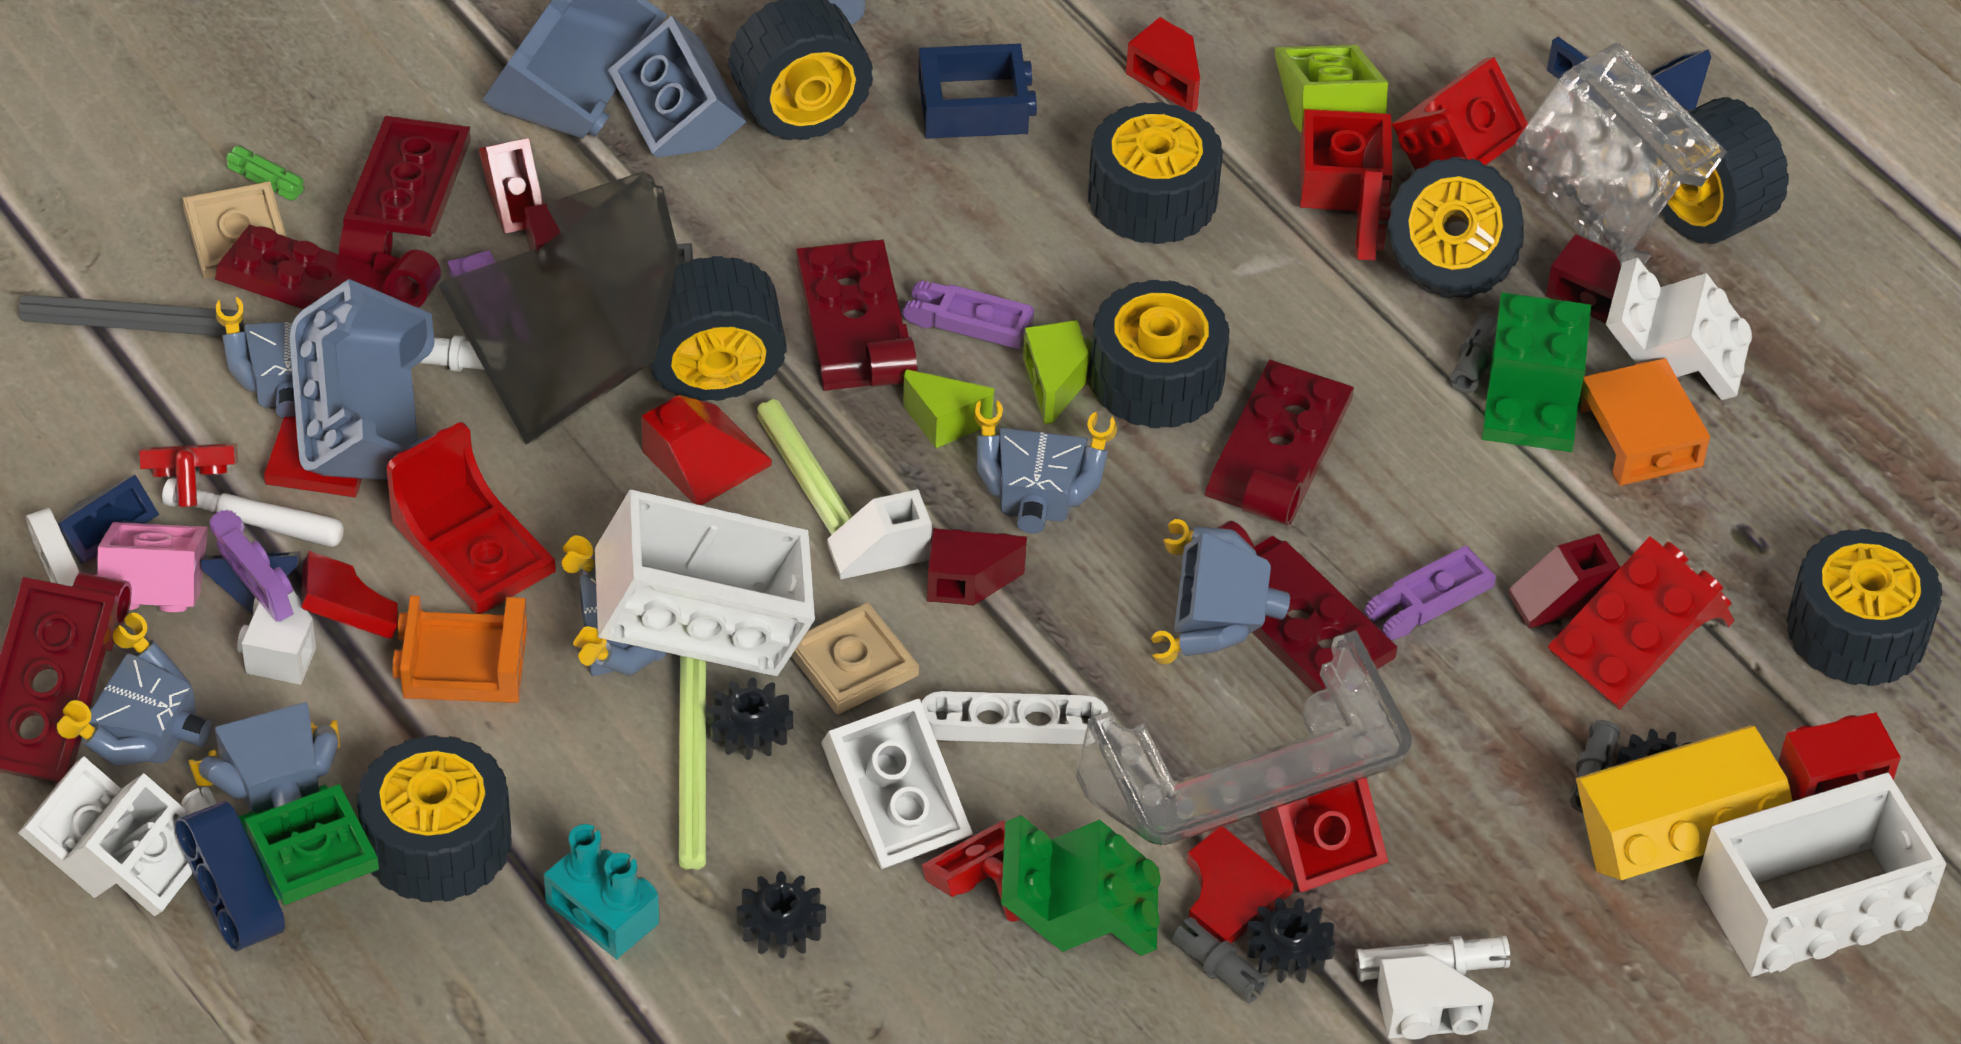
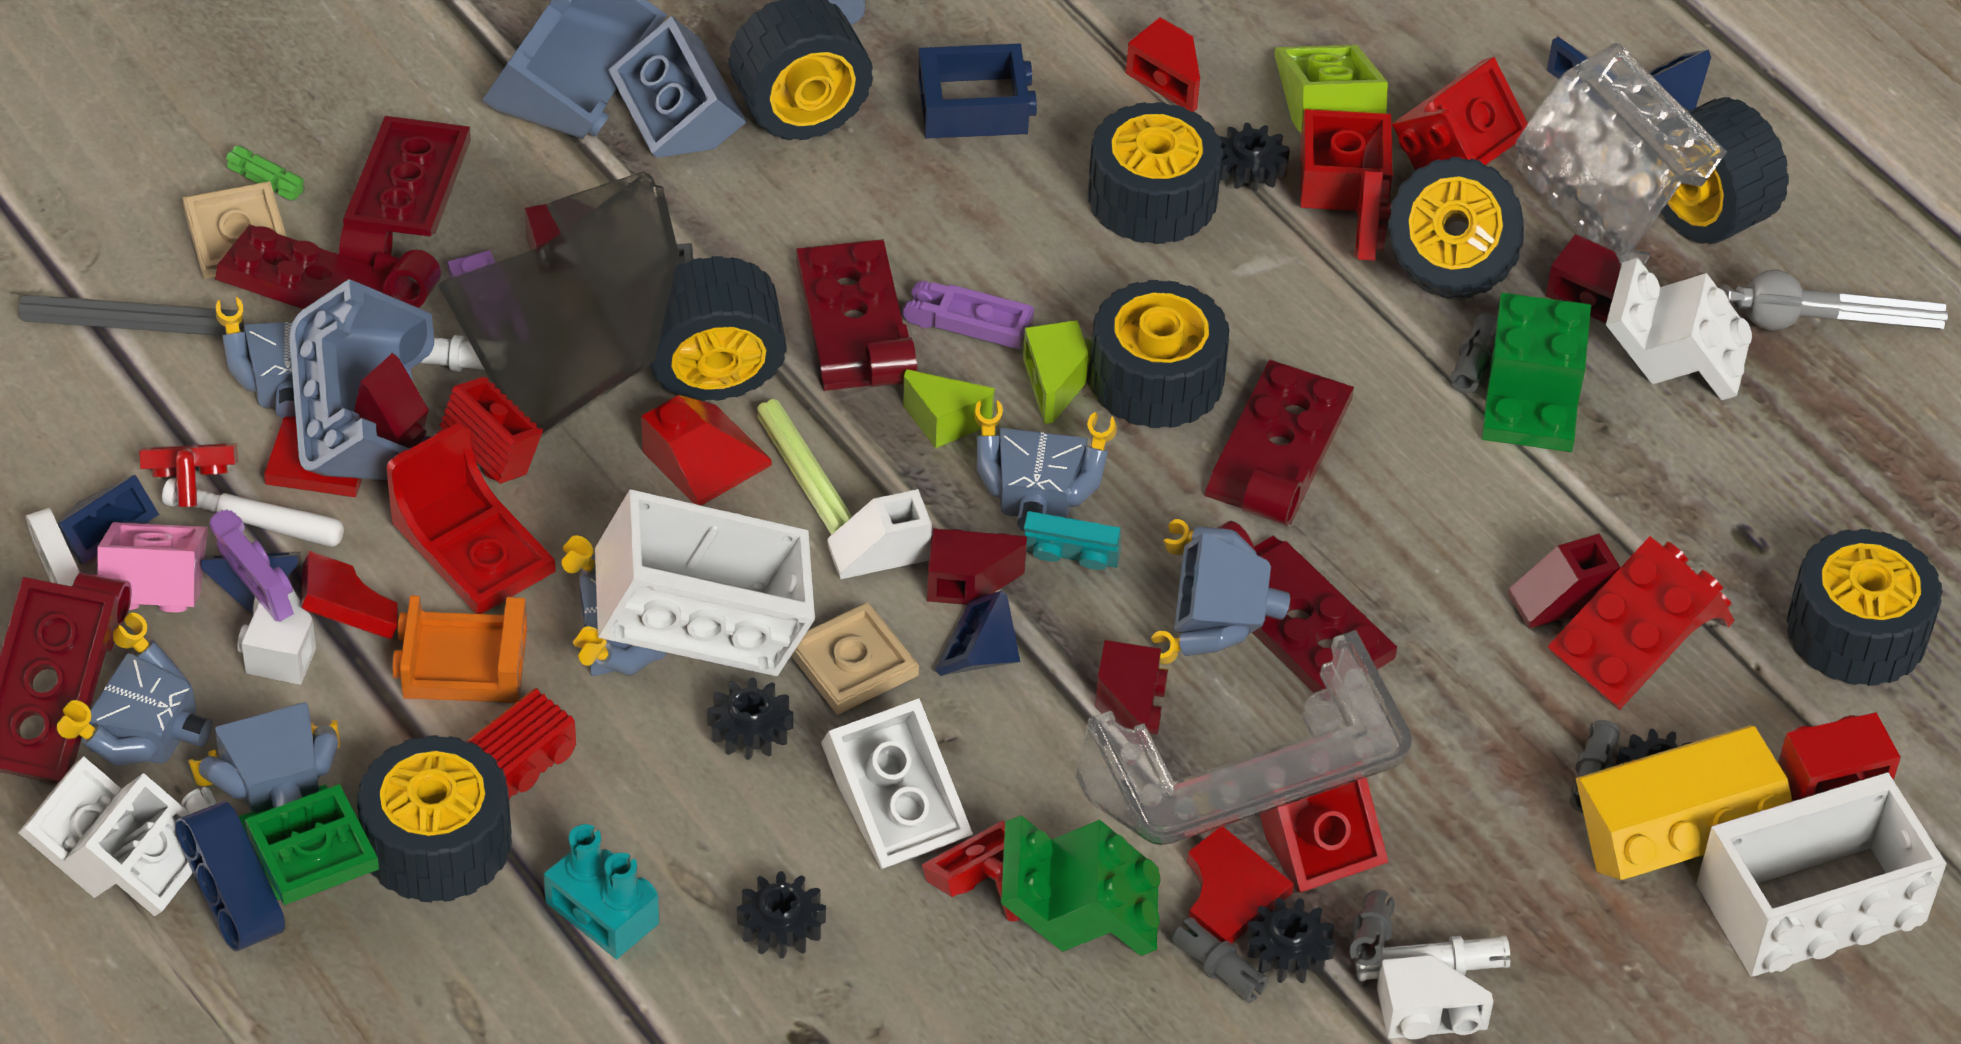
(392, 403): none -> dark red slope
(500, 433): none -> red brick
(511, 181): slope -> none
(528, 740): none -> red brick
(692, 764): yellowish green axle -> none
(981, 637): none -> dark blue slope
(1013, 709): white beam -> none
(1072, 539): none -> teal plate
(1128, 684): none -> dark red slope
(1253, 157): none -> black gear
(1372, 927): none -> dark grey pin
(1431, 592): medium lavender hinge -> none
(1646, 420): orange panel -> none
(1777, 300): none -> light grey piece

